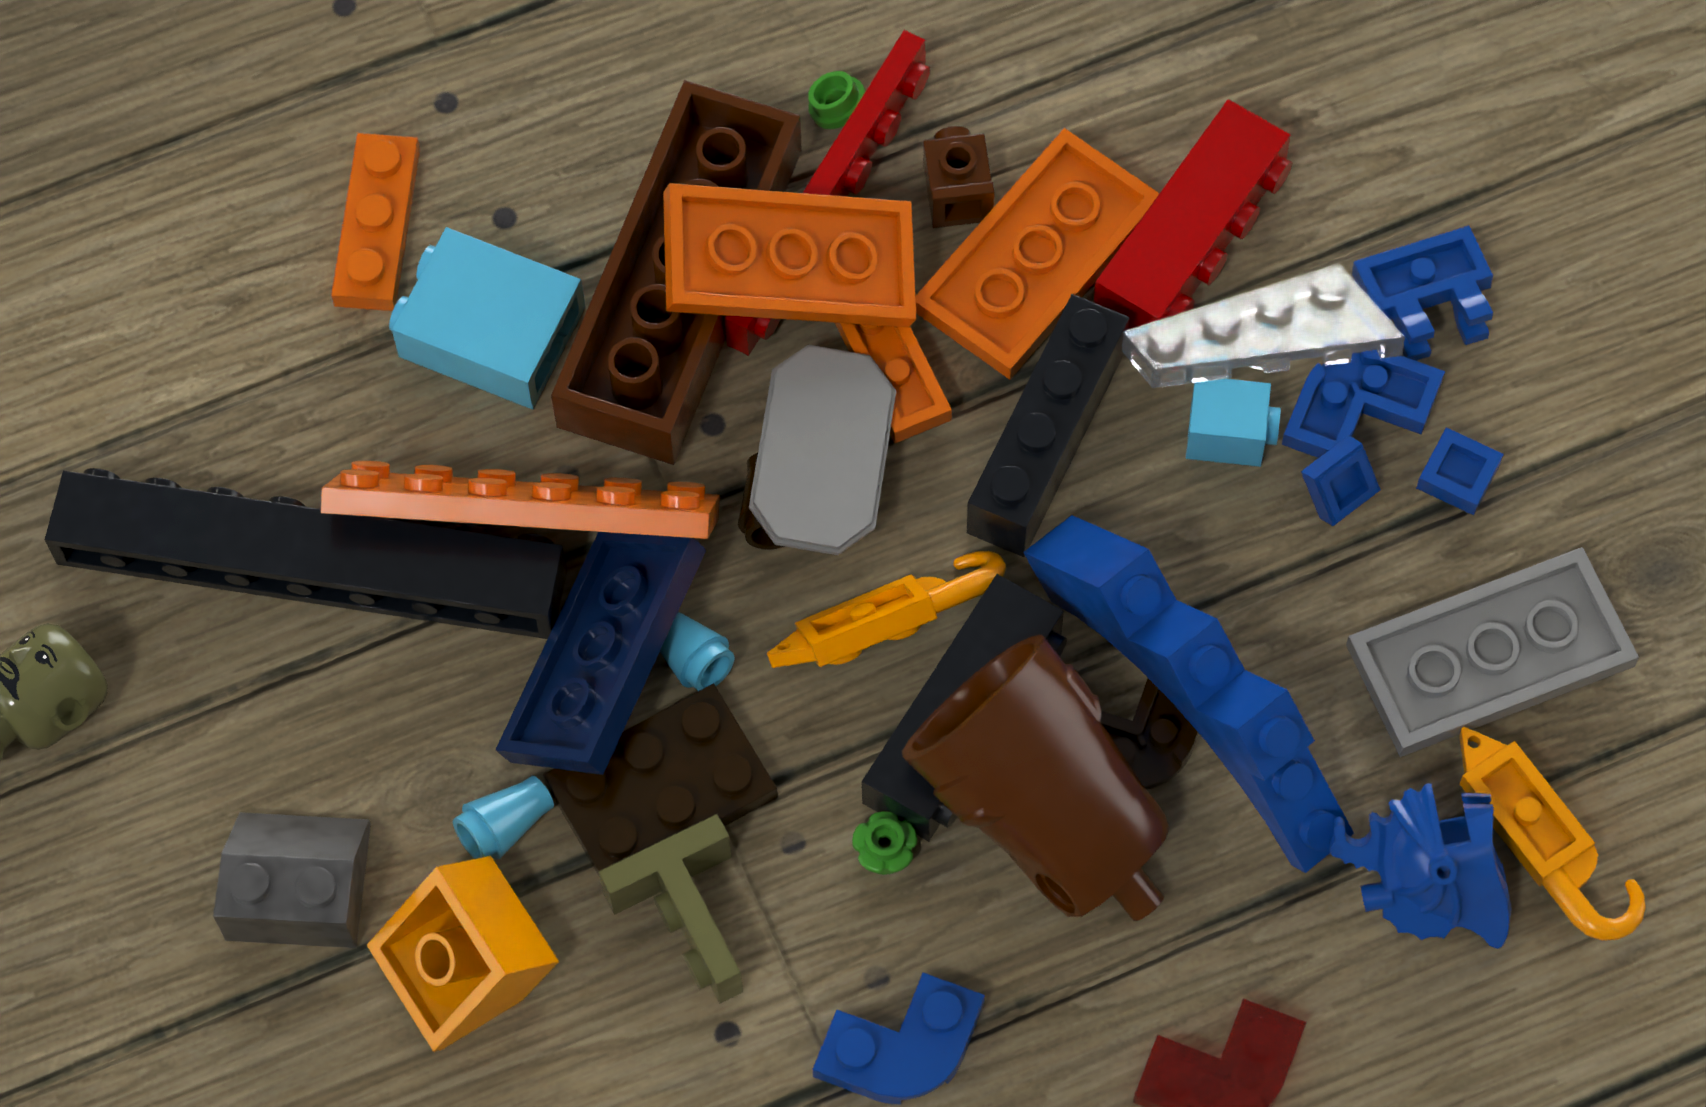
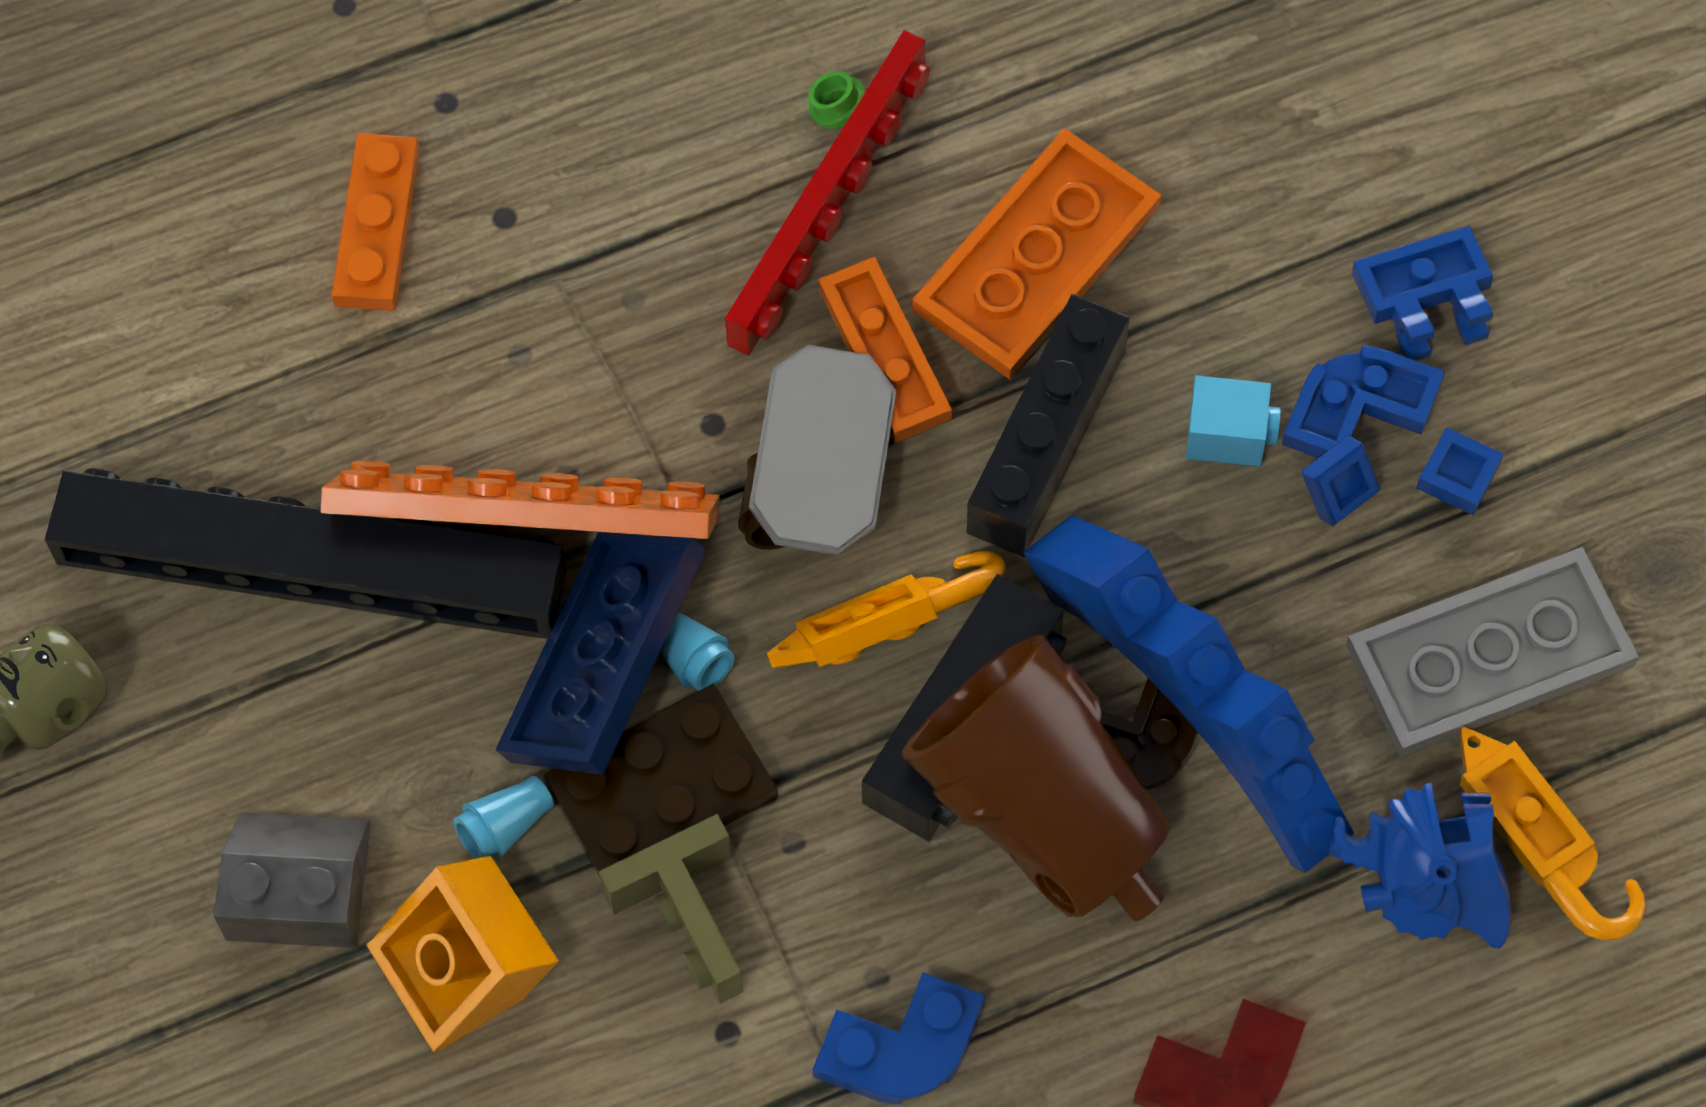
(487, 317): medium azure brick -> none
(633, 364): reddish brown brick -> none
(789, 255): orange plate -> none
(881, 859): bright green plate -> none
(957, 177): reddish brown brick -> none
(1196, 218): red brick -> none
(1264, 329): clear wing -> none

